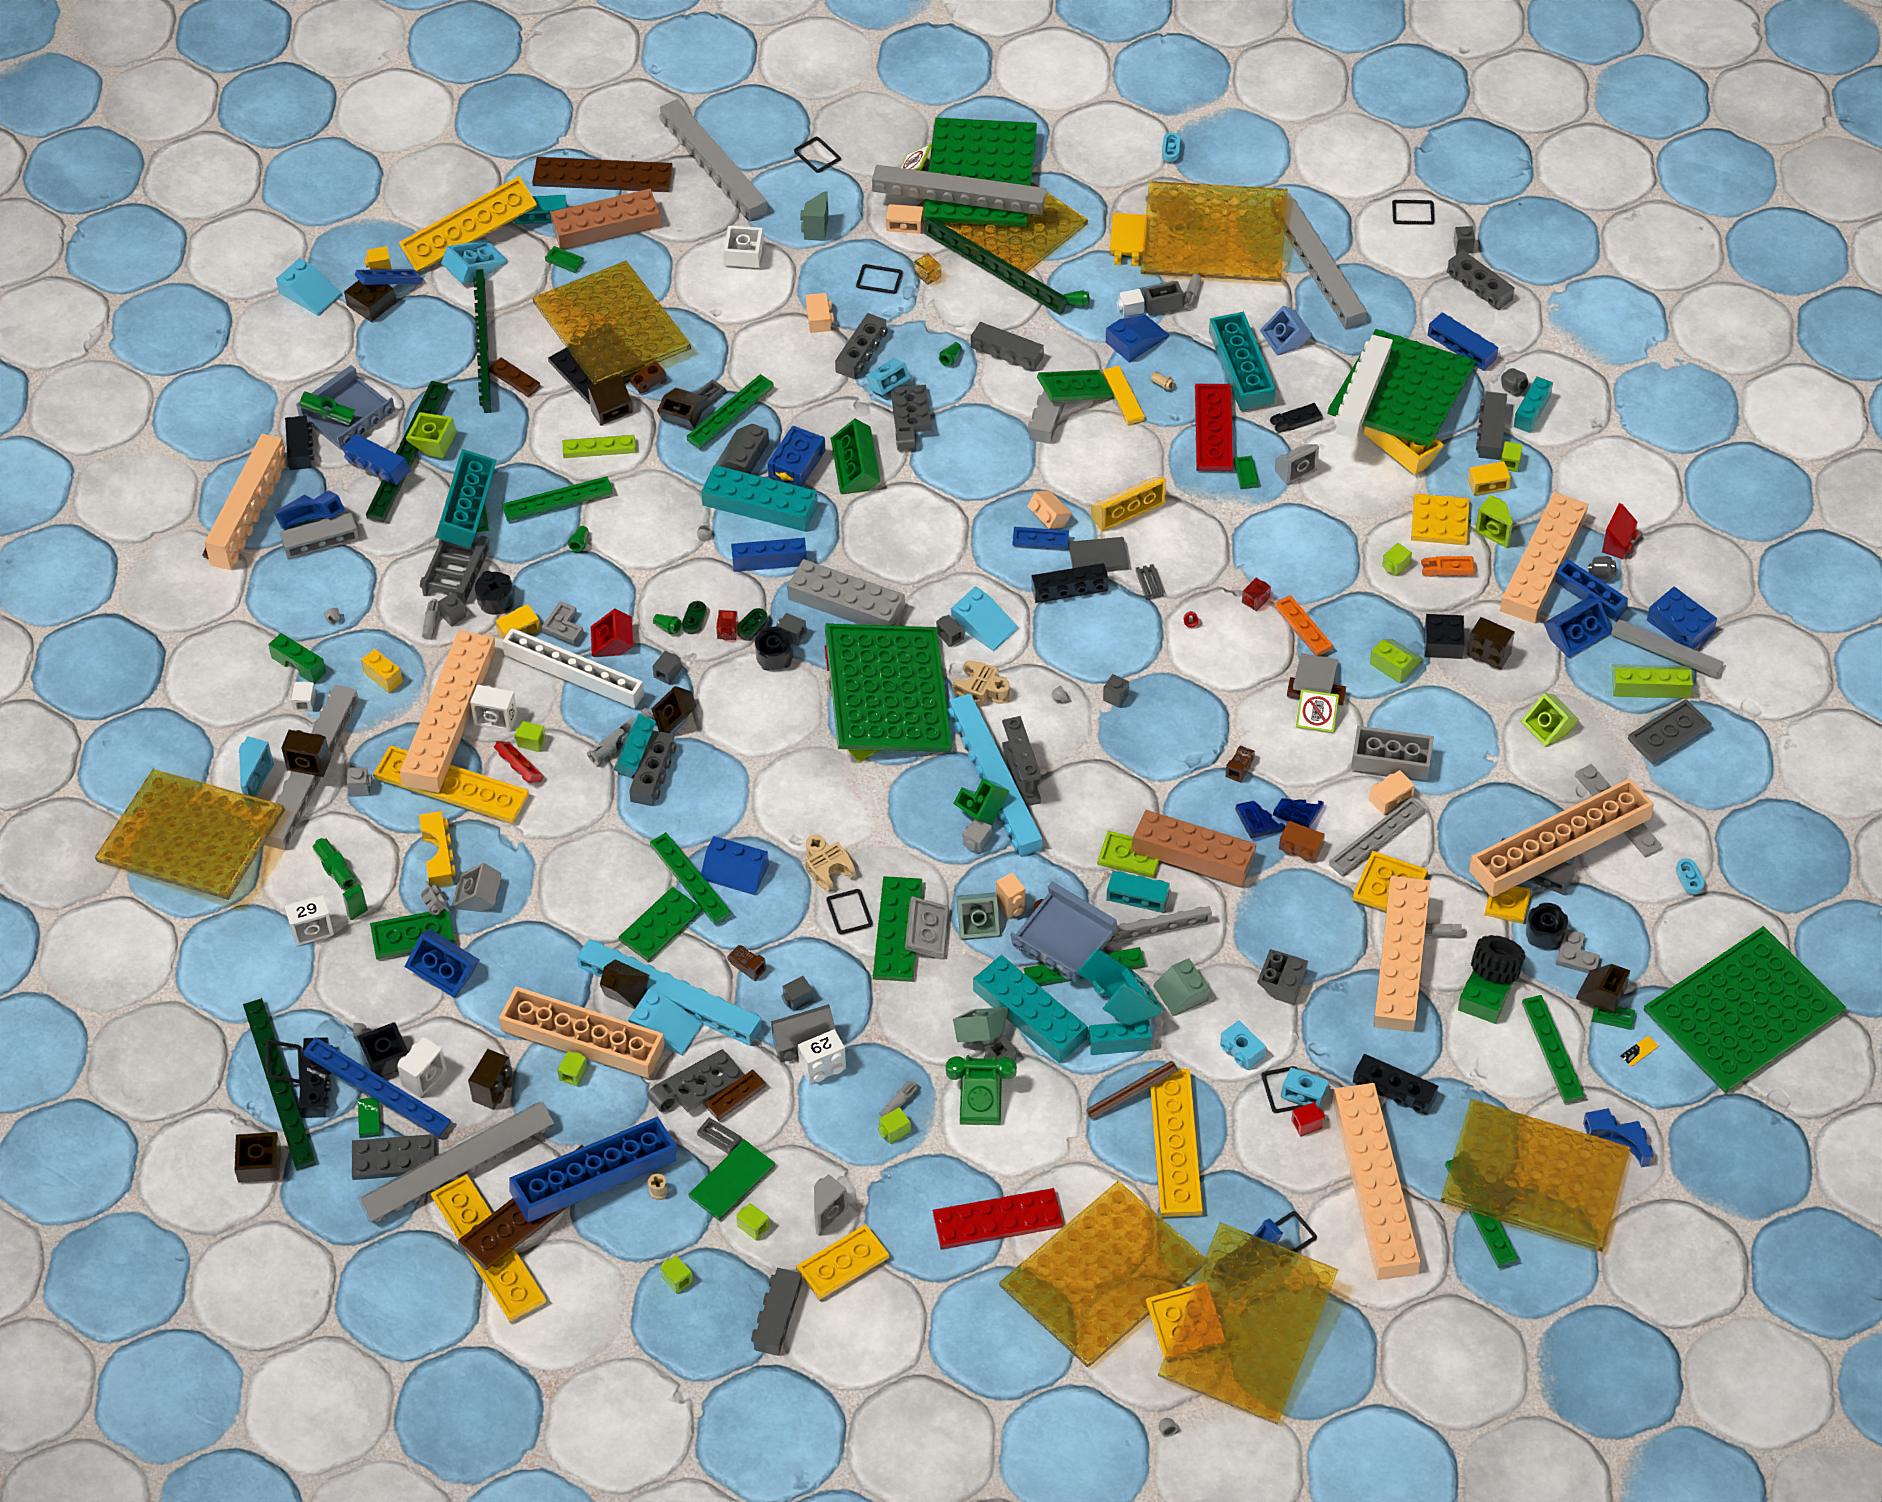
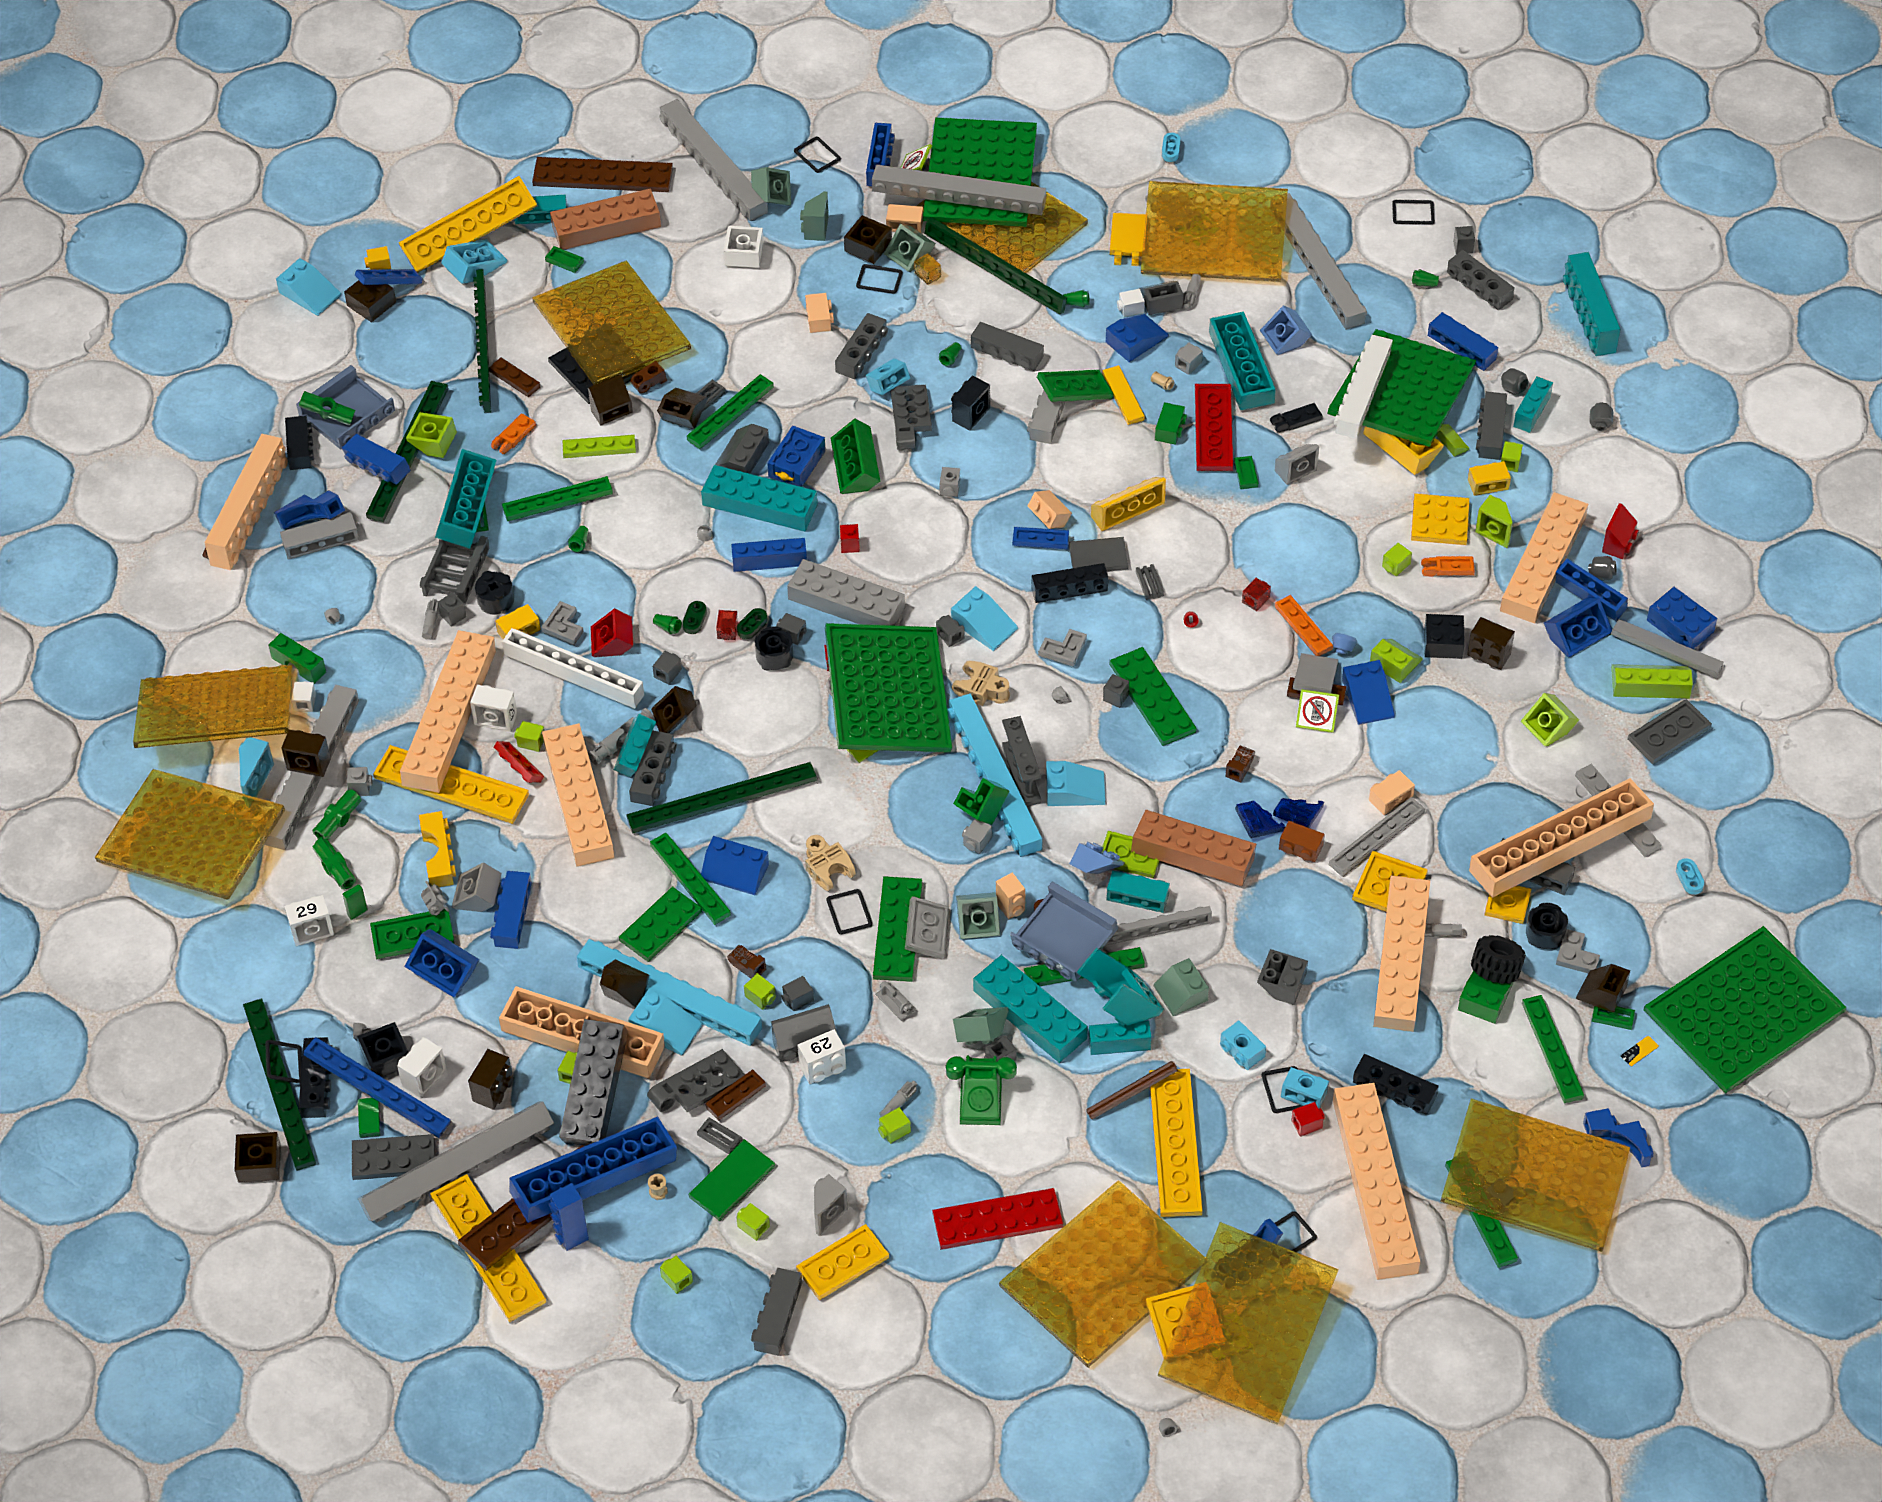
(213, 706): none -> clear yellow plate
(337, 815): none -> green piece
(381, 670): yellow brick -> none
(511, 910): none -> blue brick
(513, 433): none -> orange hinge
(568, 1217): none -> blue brick
(578, 795): none -> light nougat brick
(593, 1082): none -> brick
(721, 797): none -> dark green plate
(760, 991): none -> lime brick
(772, 185): none -> sand green slope
(849, 538): none -> red brick
(867, 239): none -> dark brown brick
(879, 149): none -> blue brick
(894, 1000): none -> light grey hinge
(908, 246): none -> sand green slope
(949, 481): none -> light grey brick
(970, 402): none -> black brick
(1064, 652): none -> light grey plate
(1073, 784): none -> medium azure slope
(1093, 860): none -> medium blue slope
(1153, 696): none -> green plate
(1170, 423): none -> green brick
(1188, 358): none -> light grey brick
(1343, 643): none -> medium blue cone
(1368, 692): none -> blue slope
(1390, 751): light grey brick -> none
(1424, 278): none -> green cone
(1452, 440): none -> lime slope
(1591, 304): none -> teal brick
(1601, 416): none -> dark grey head

